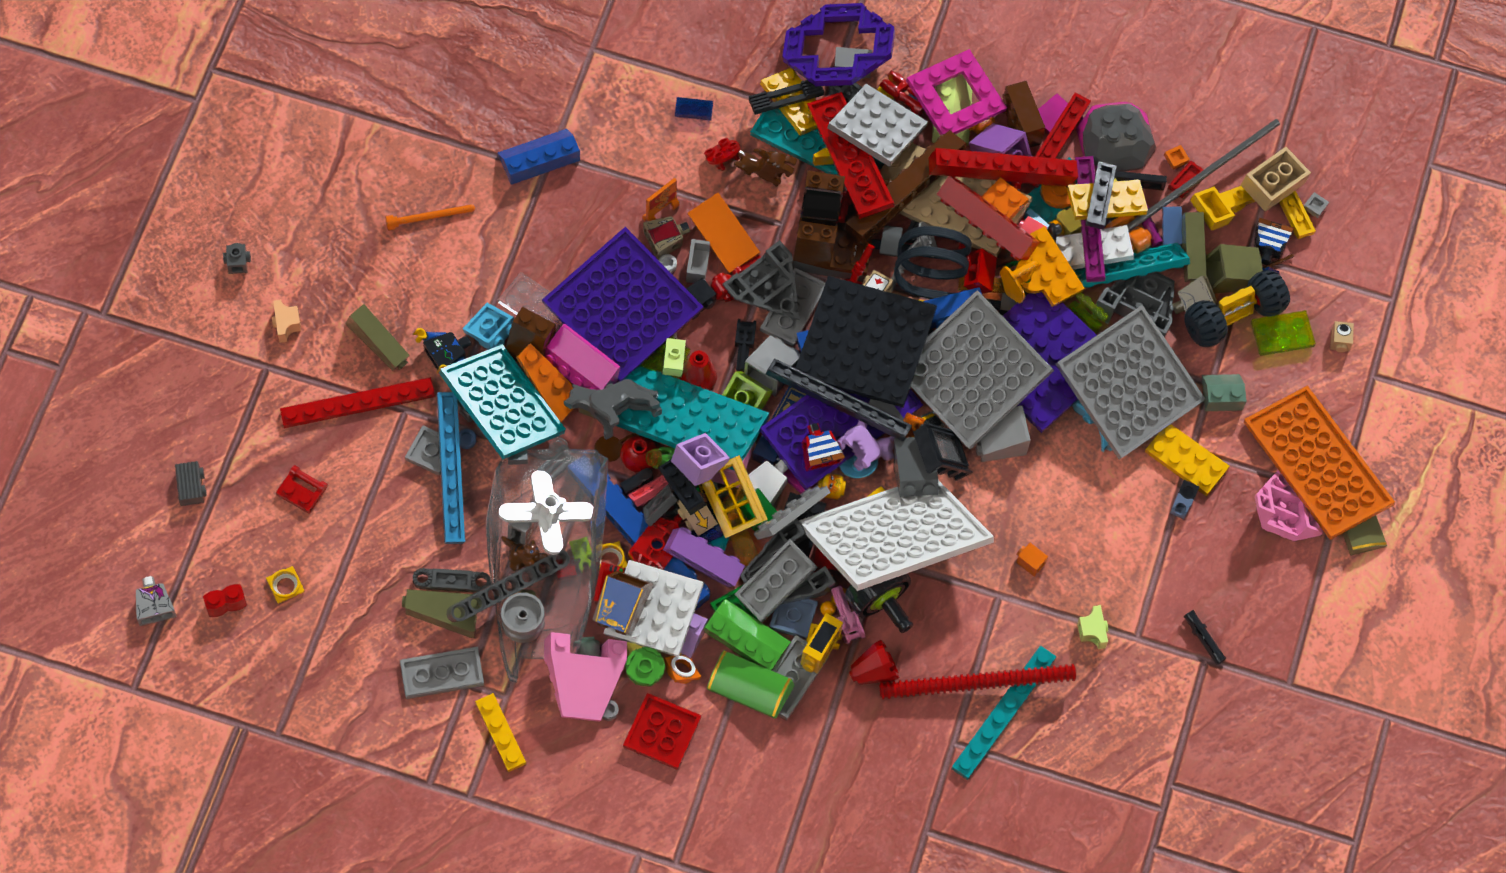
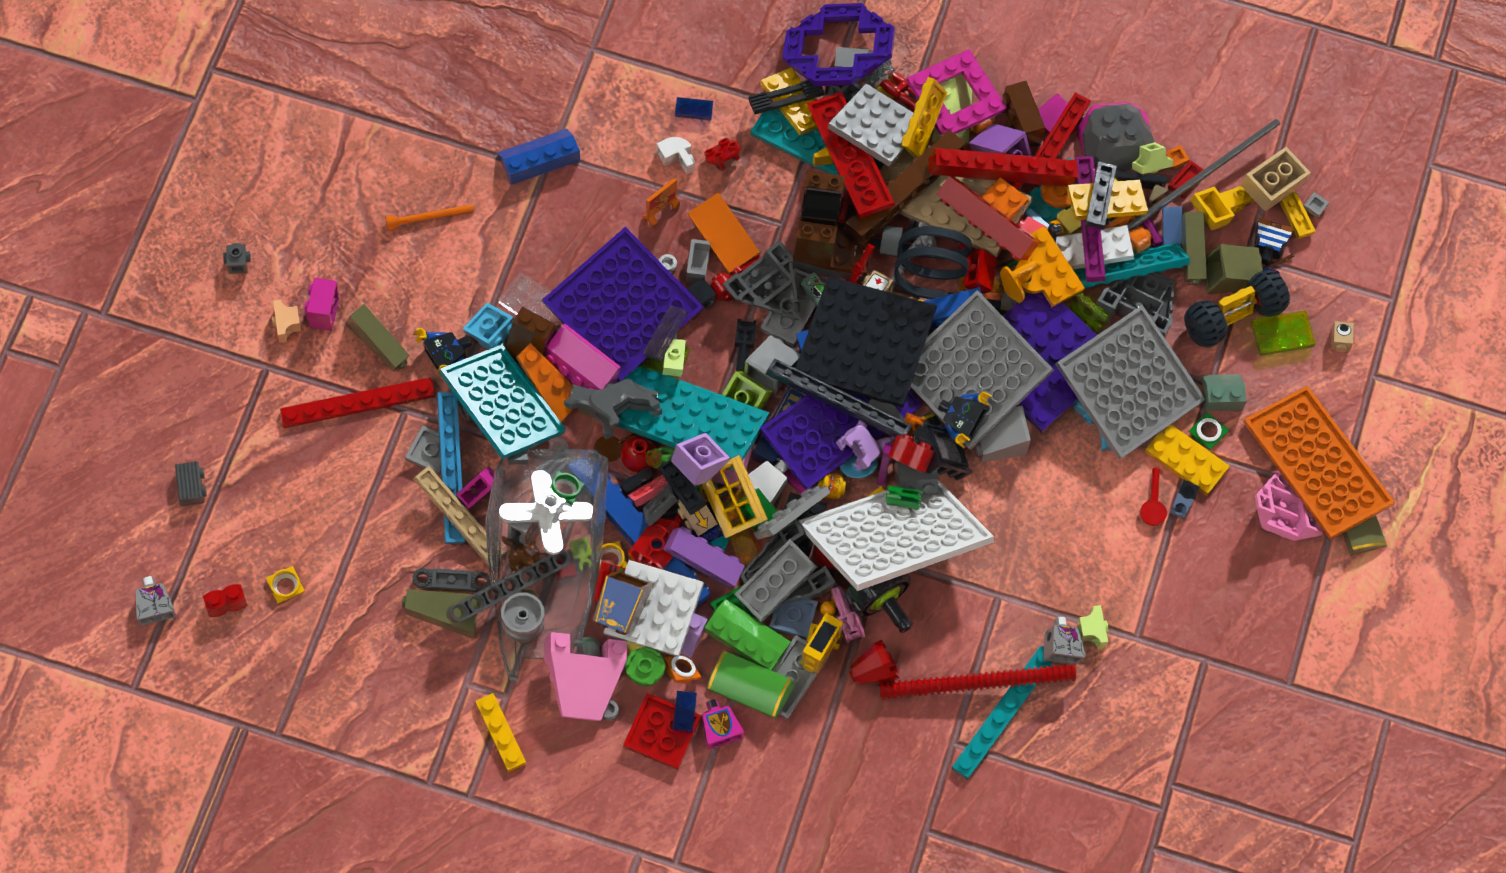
(299, 495): red plate -> none
(322, 304): none -> dark pink brick
(441, 672): light grey tile -> none
(453, 510): none -> tan tile
(467, 438): medium blue tile -> none
(481, 483): none -> dark pink torso
(568, 479): none -> green piece
(665, 235): torso -> none
(665, 333): none -> clear purple plate
(674, 150): none -> white brick
(684, 711): none -> clear blue plate
(699, 371): red cone -> none
(720, 725): none -> torso
(768, 167): reddish brown animal -> none
(813, 287): none -> tile
(820, 449): torso -> none
(880, 73): none -> clear light blue piece
(884, 465): none -> magenta tile
(904, 497): none -> green arm
(911, 453): none -> red brick
(924, 117): none -> yellow plate
(964, 415): none -> black torso
(1031, 559): orange brick -> none
(1063, 643): none -> light grey torso
(1151, 159): none -> yellowish green brick
(1153, 511): none -> red piece
(1157, 195): none -> dark tan slope
(1194, 292): dark tan torso -> none
(1200, 630): black pin -> none
(1208, 442): none -> piece

